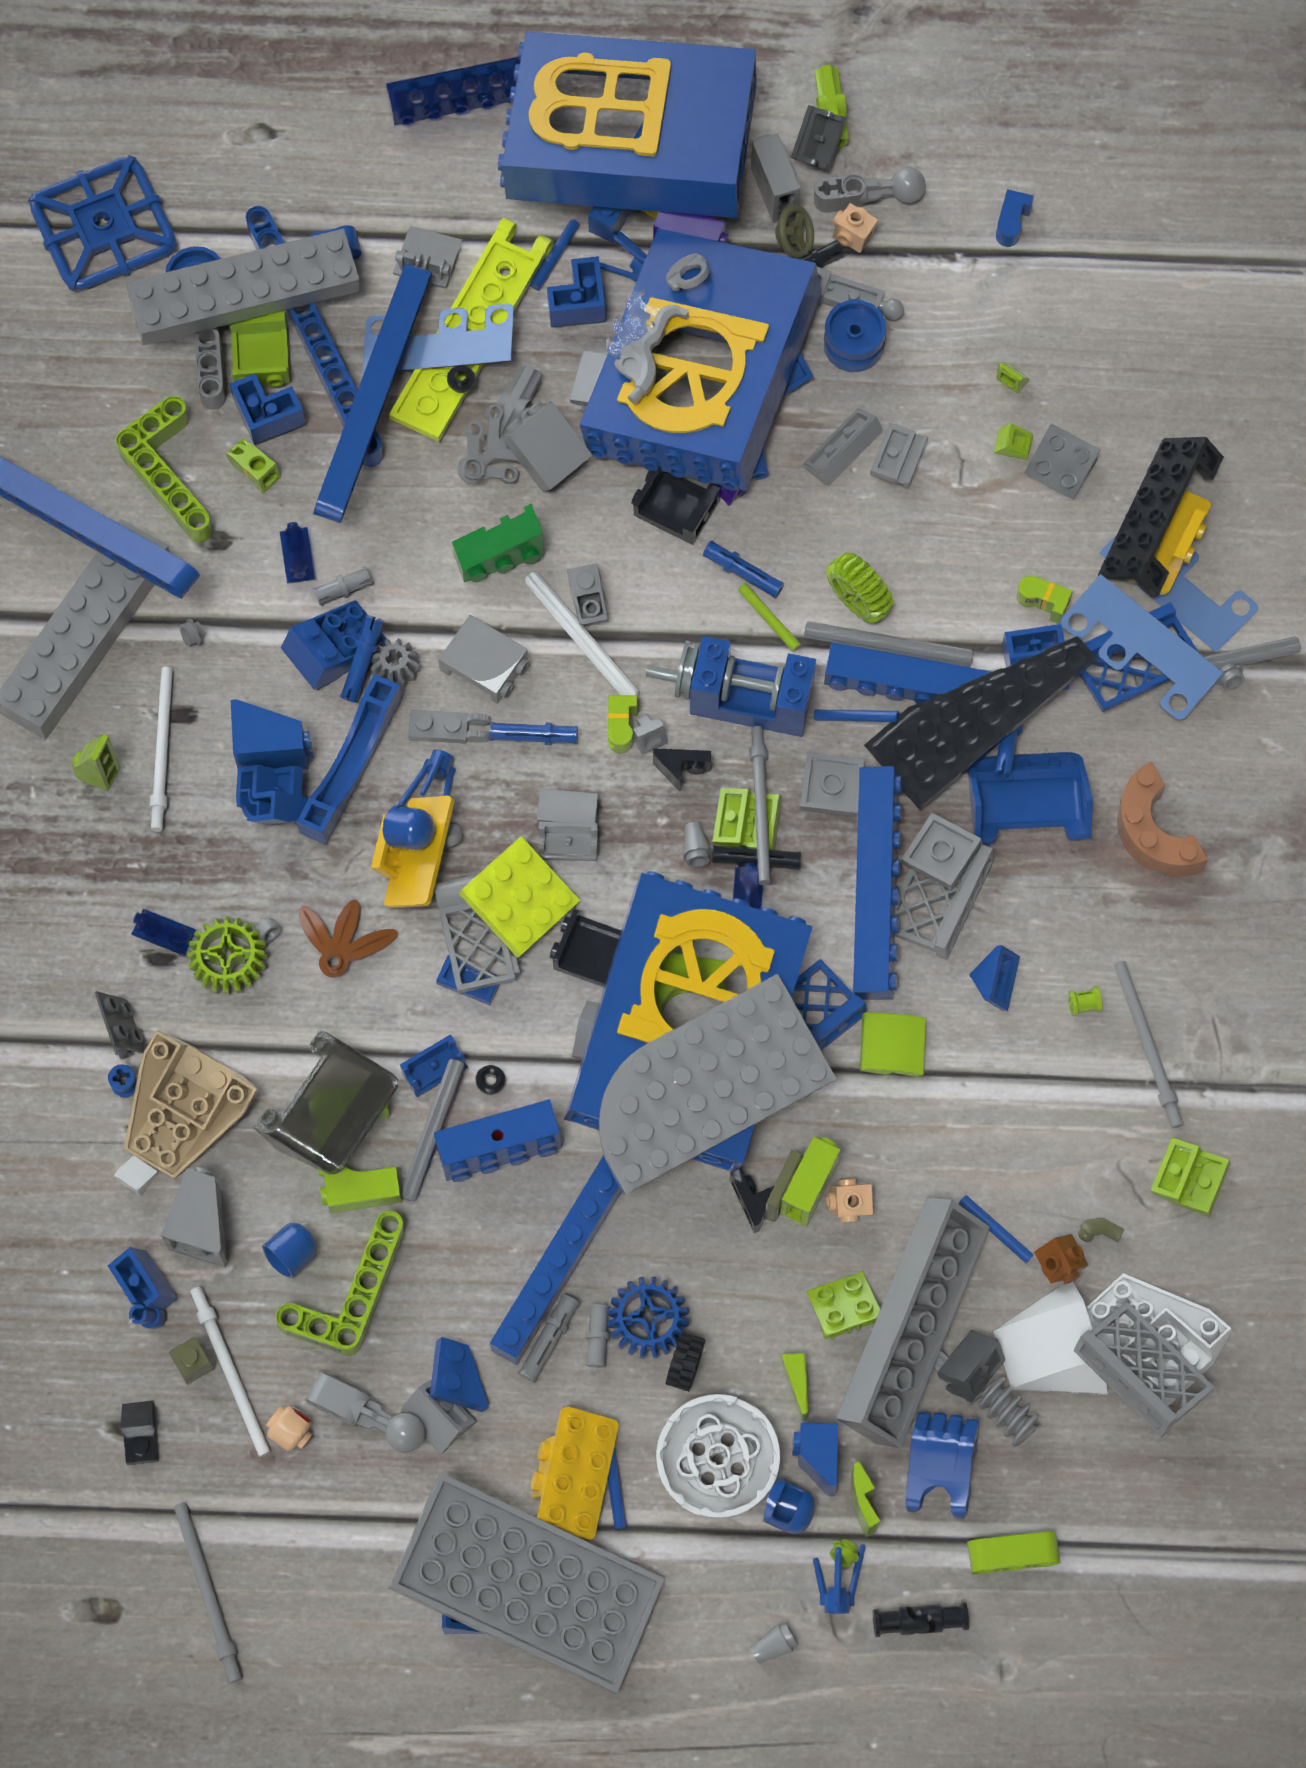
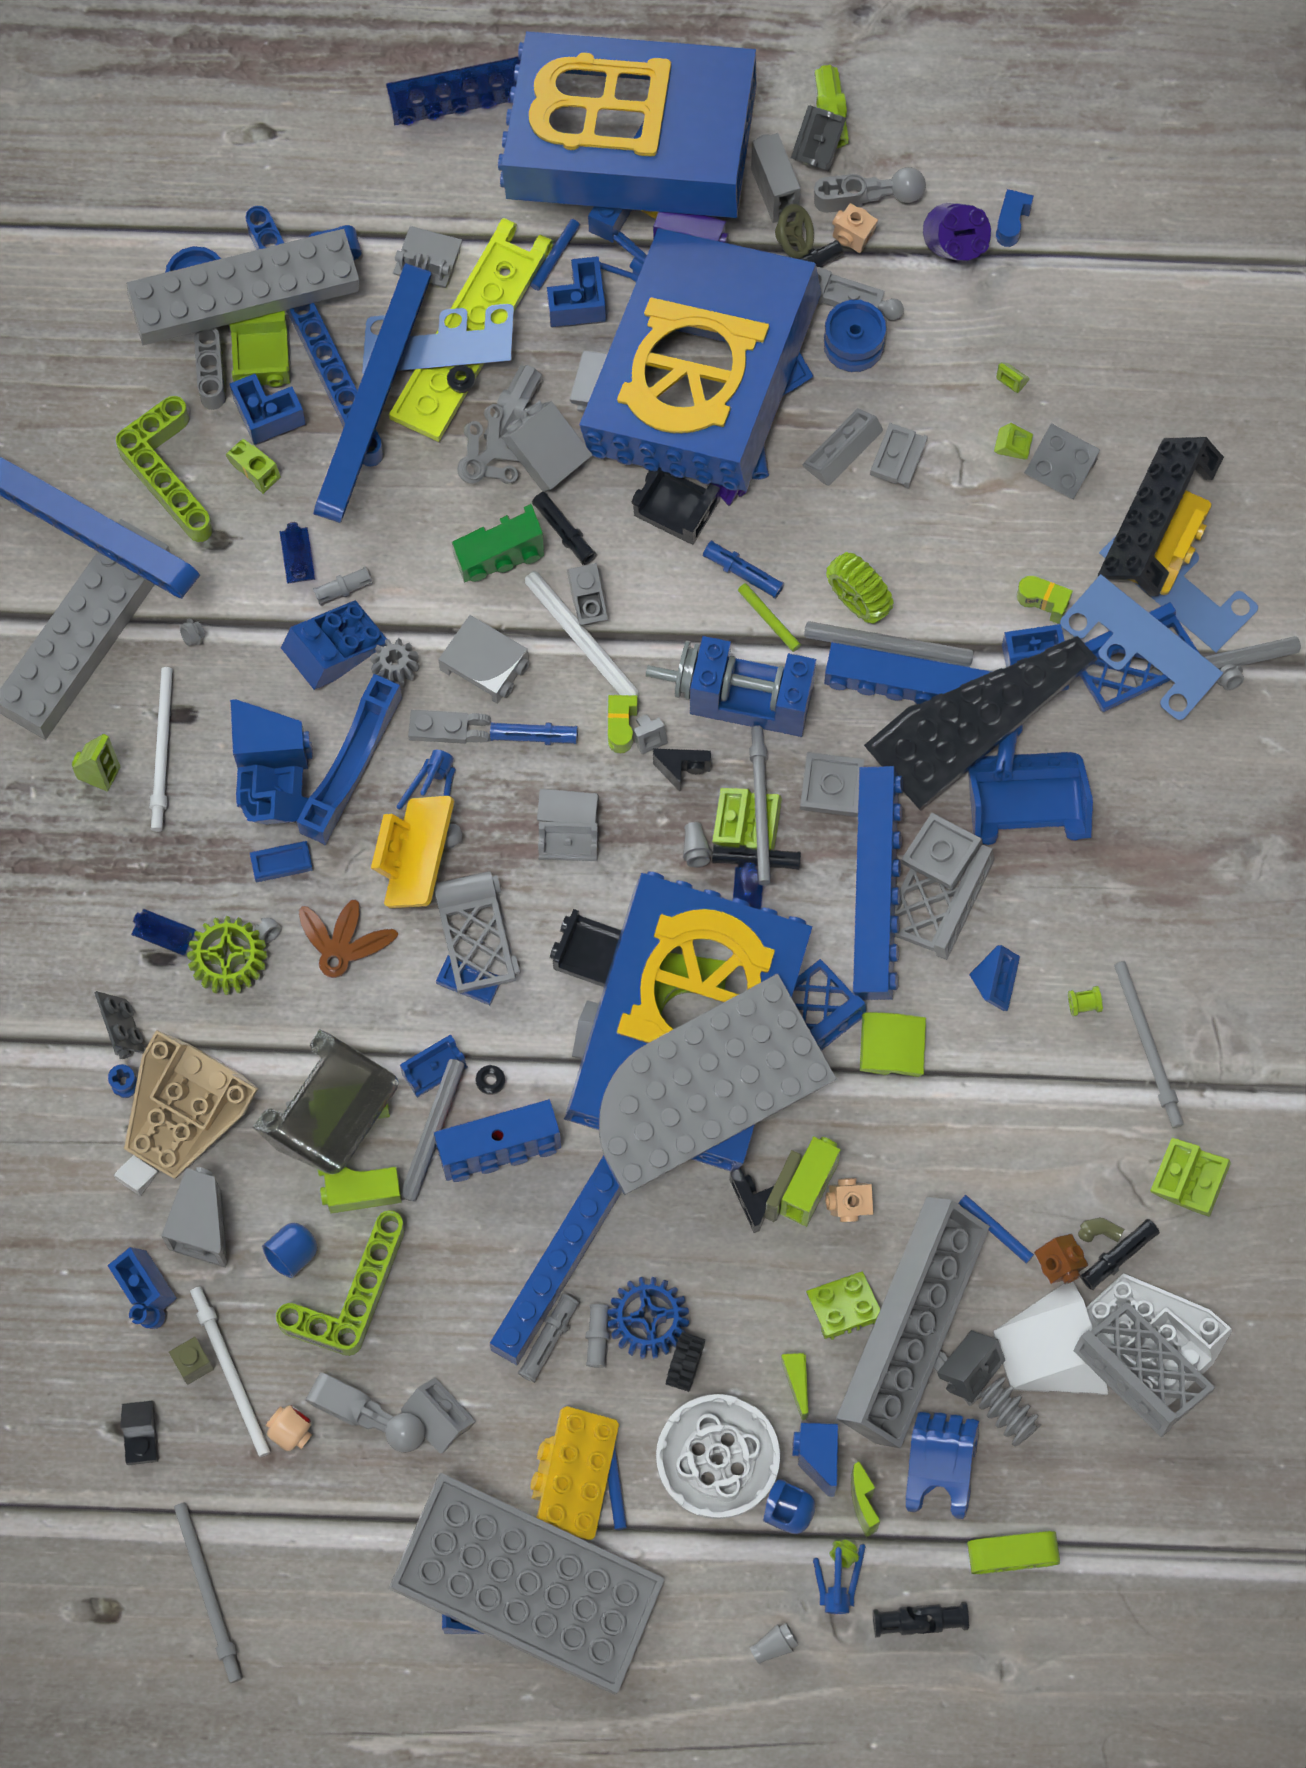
(99, 238): blue plate -> none
(281, 861): none -> blue tile
(365, 647): blue pin -> none
(408, 828): blue helmet -> none
(456, 1376): blue wing -> none
(519, 896): neon yellow plate -> none
(571, 537): none -> black pin
(636, 339): piece -> none
(687, 263): light grey piece -> none
(856, 715): blue bar -> none
(957, 231): none -> dark purple cylinder
(1110, 1262): none -> black pin
(1142, 836): nougat brick -> none

